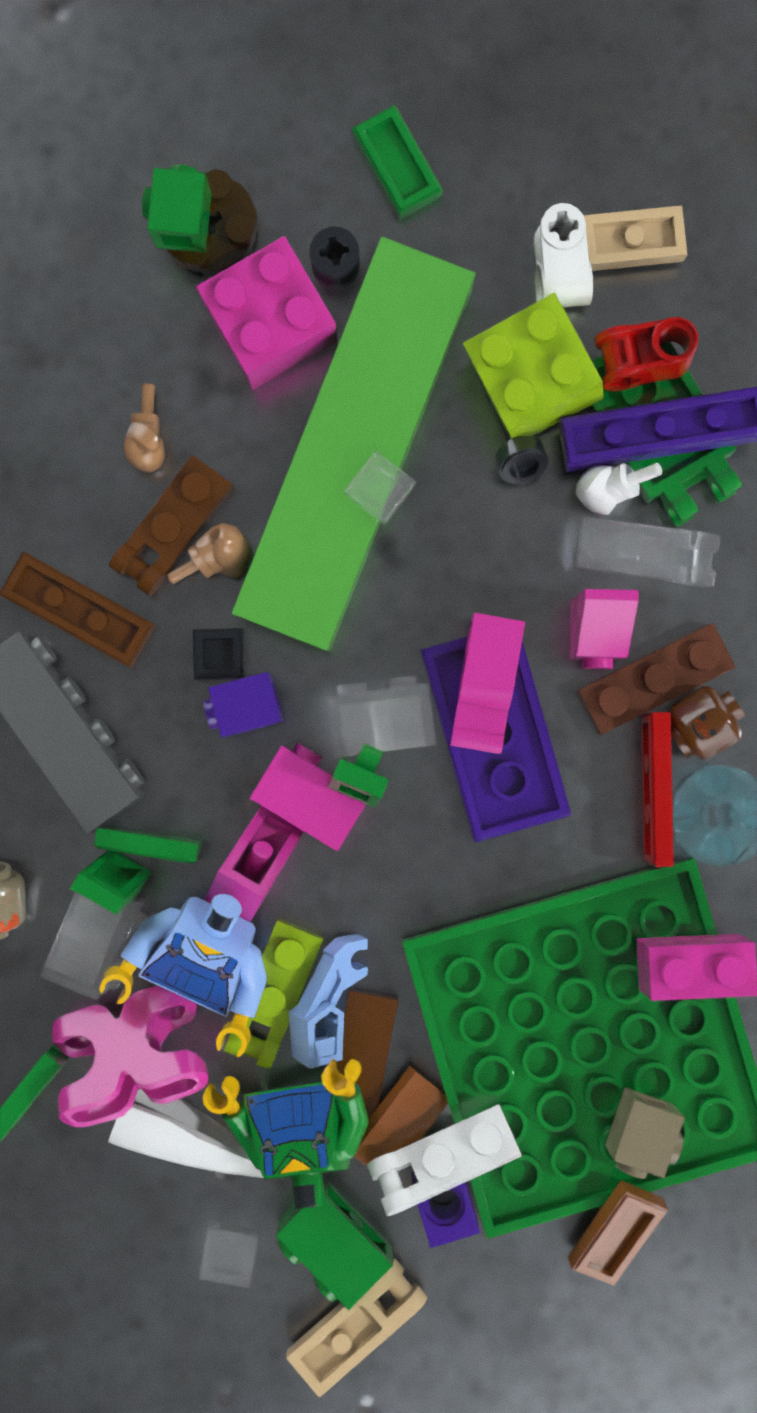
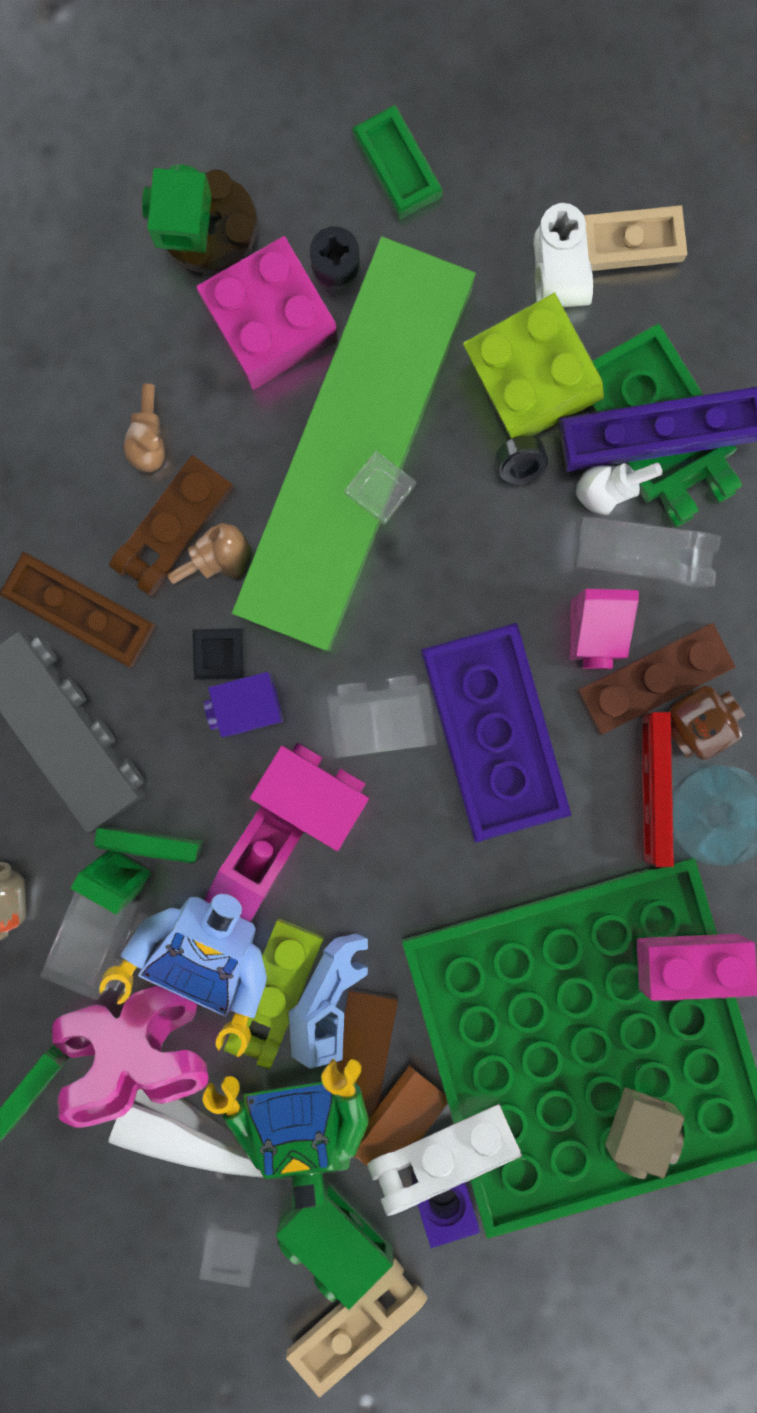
(359, 779): green tile -> none
(487, 682): dark pink piece -> none
(617, 1233): dark orange tile -> none
(641, 352): red piece -> none

